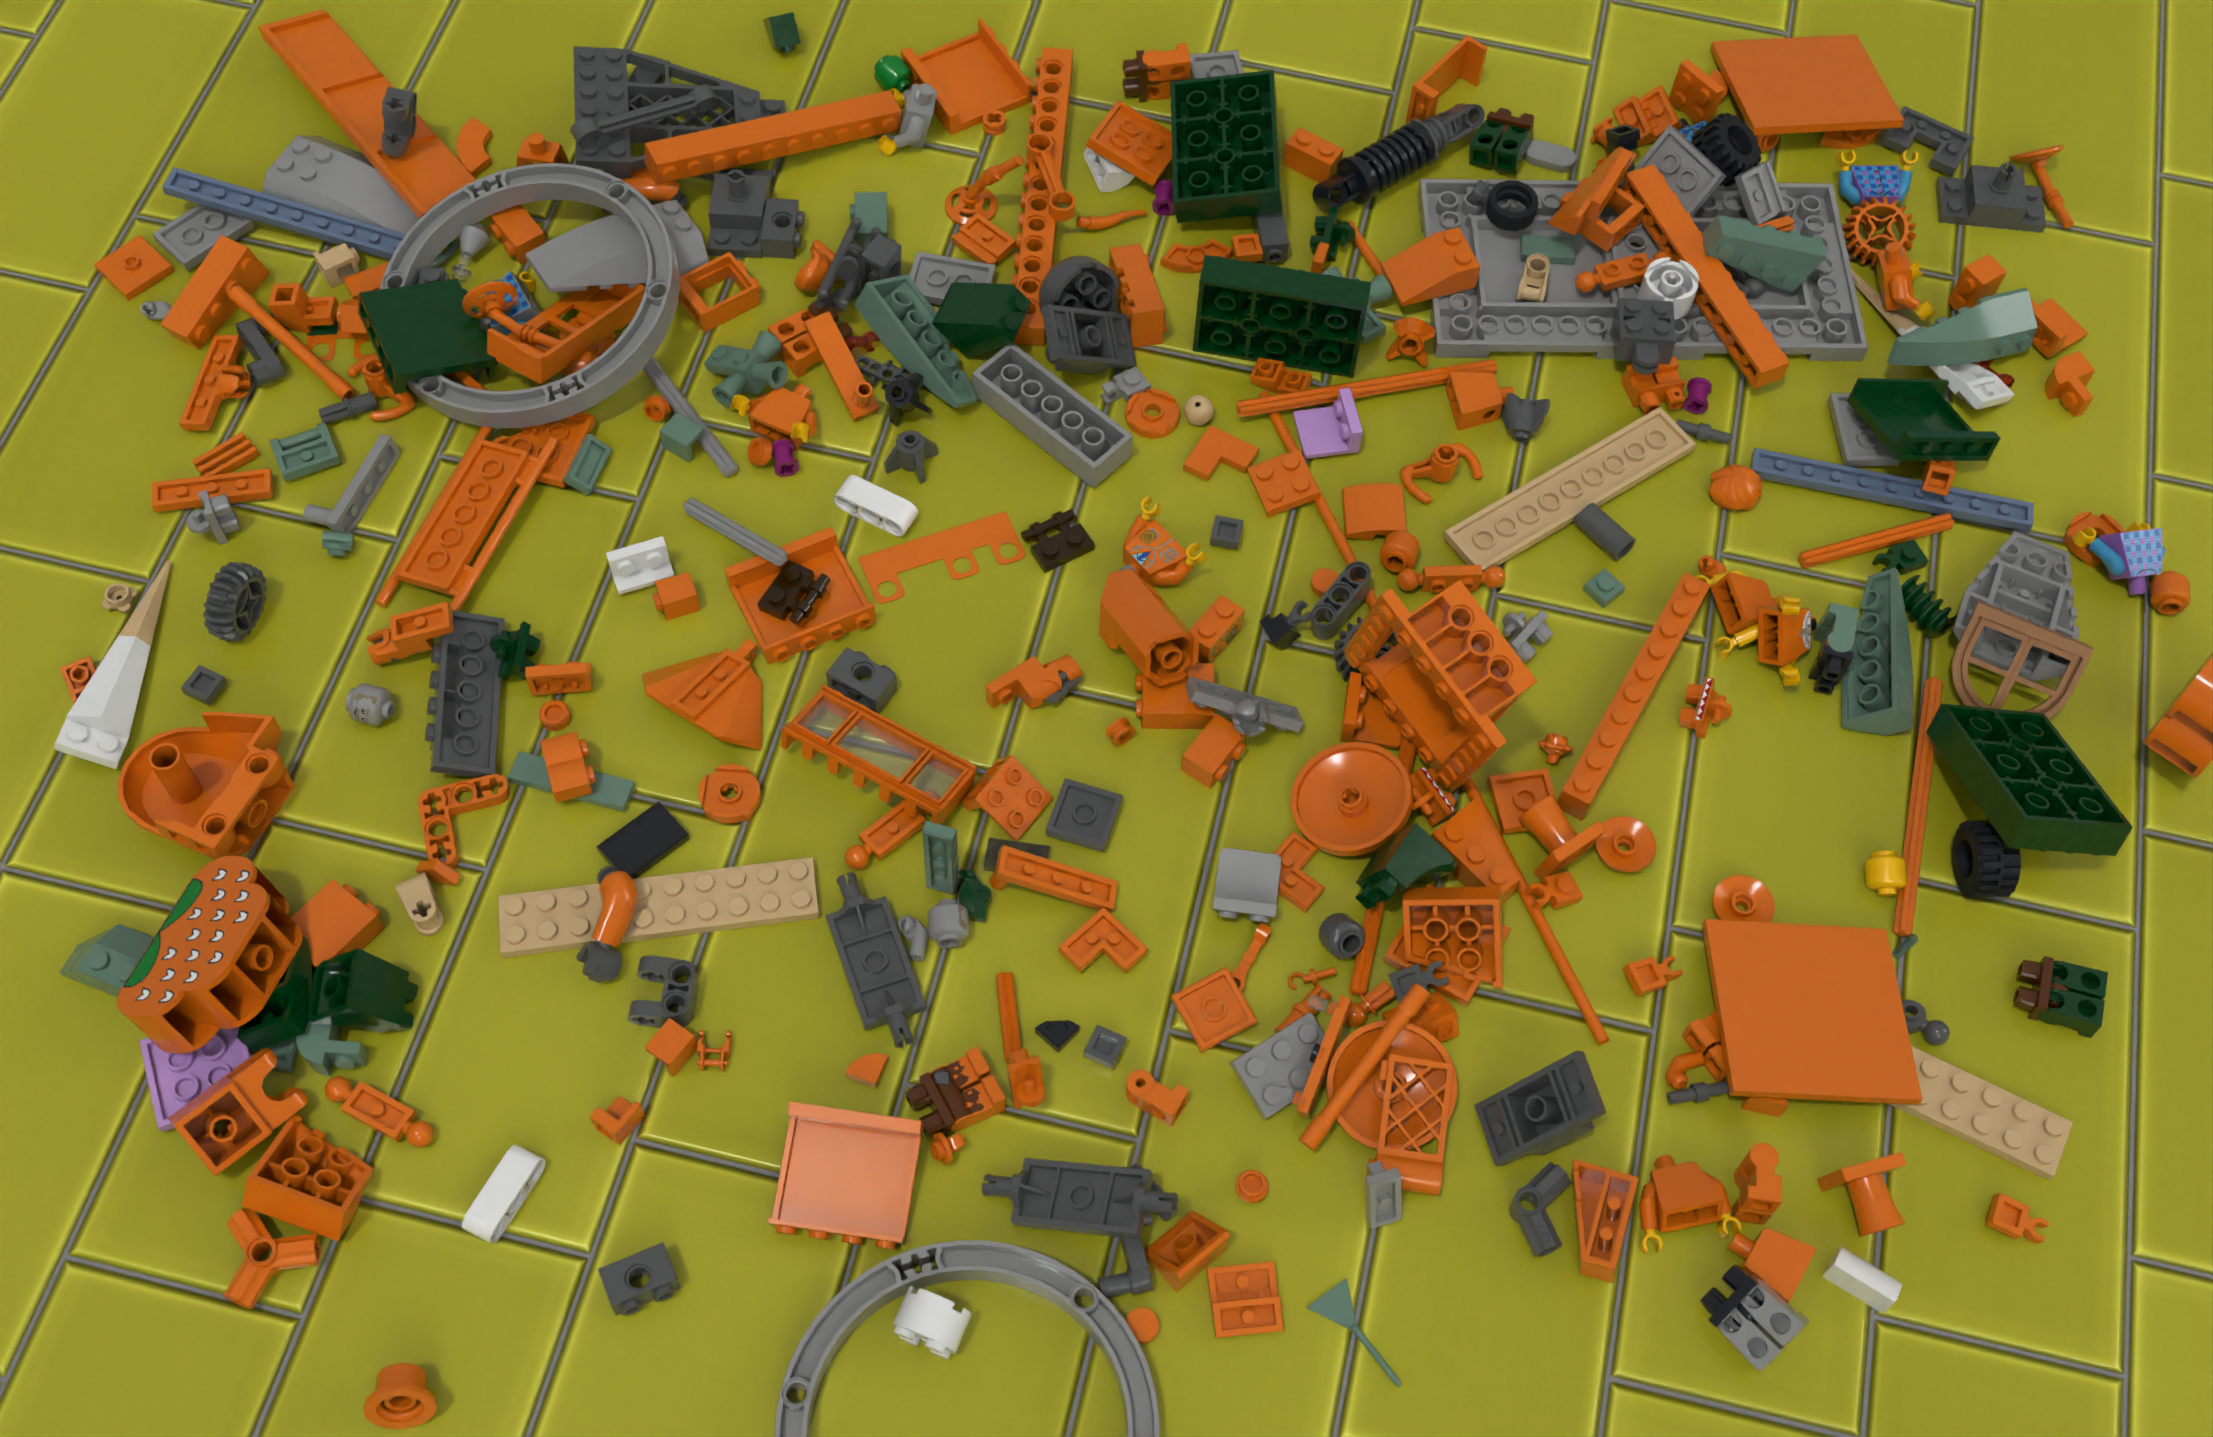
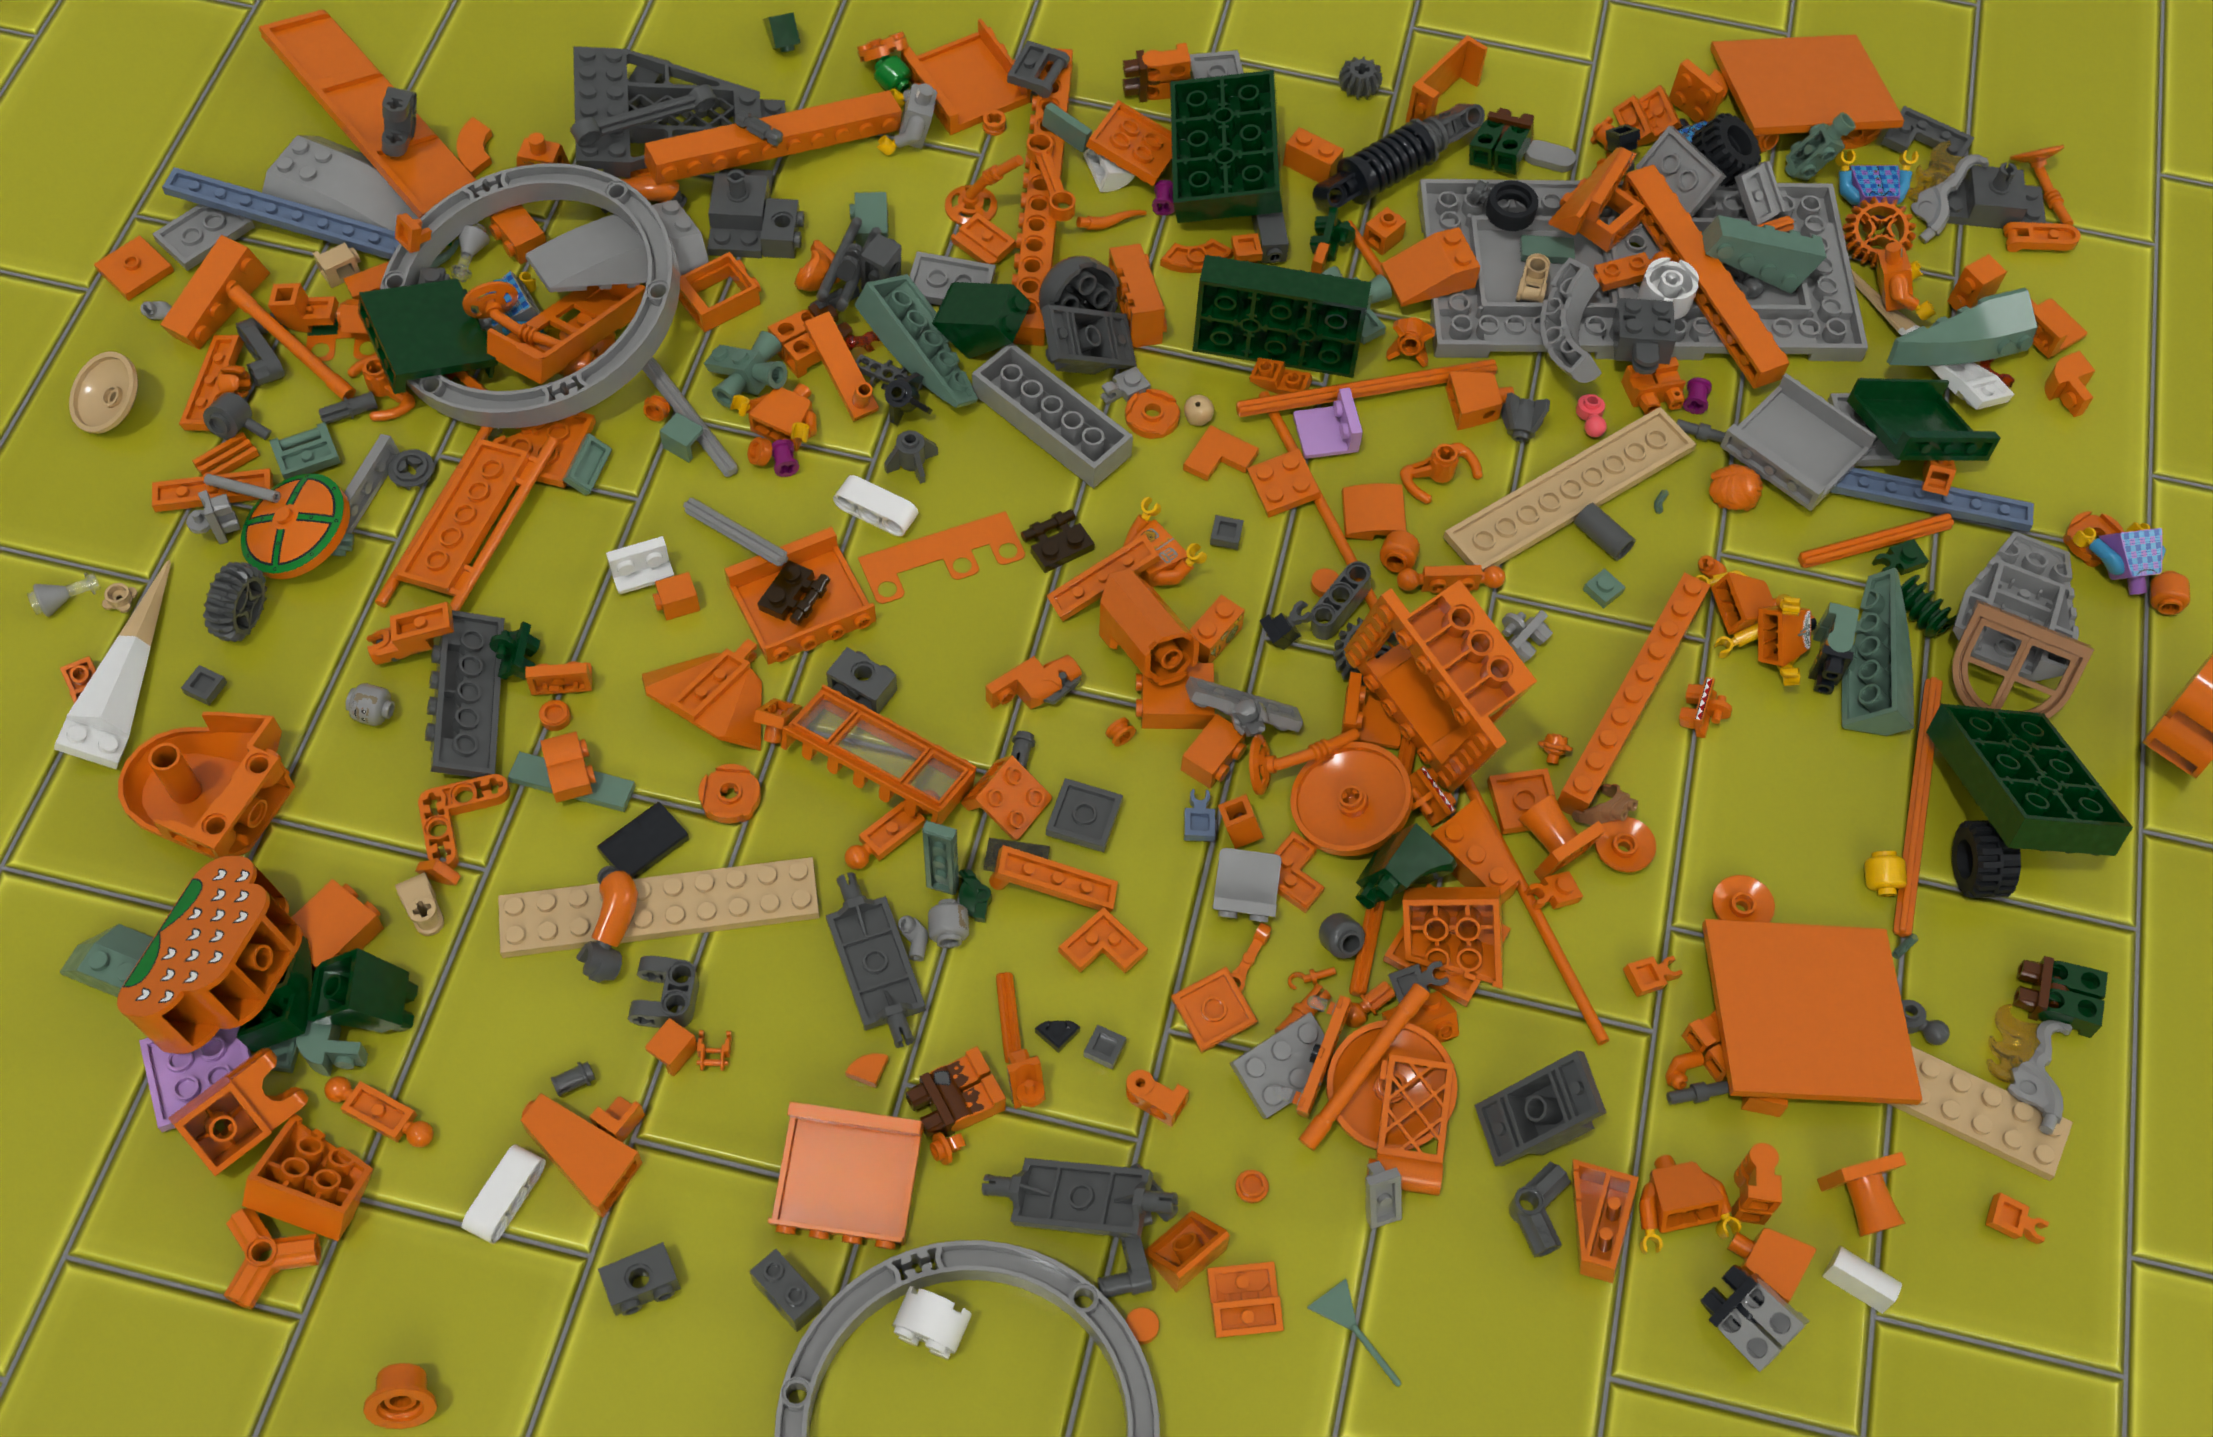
(49, 598): none -> piece
(103, 392): none -> tan dish
(229, 415): none -> dark grey piece
(242, 488): none -> light grey piece
(297, 530): none -> orange dish
(410, 232): none -> orange tile
(418, 460): none -> dark grey gear
(573, 1078): none -> dark grey pin
(582, 1152): none -> orange slope
(758, 128): none -> dark grey axle
(775, 716): none -> orange tile
(786, 1290): none -> dark grey brick
(882, 47): none -> orange plate
(1022, 746): none -> dark grey pin
(1030, 65): none -> dark grey plate
(1066, 127): none -> sand green tile
(1090, 584): none -> orange plate
(1199, 821): none -> sand blue plate
(1240, 821): none -> orange brick
(1270, 763): none -> orange dish
(1360, 78): none -> dark grey gear
(1384, 231): none -> orange brick
(1561, 320): none -> light grey brick
(1591, 409): none -> coral plate
(1614, 809): none -> medium nougat helmet
(1660, 501): none -> sand green leg
(1799, 442): none -> light grey panel
(1818, 148): none -> sand green brick
(1935, 184): none -> light grey piece
(2023, 1060): none -> piece
(2040, 236): none -> orange plate

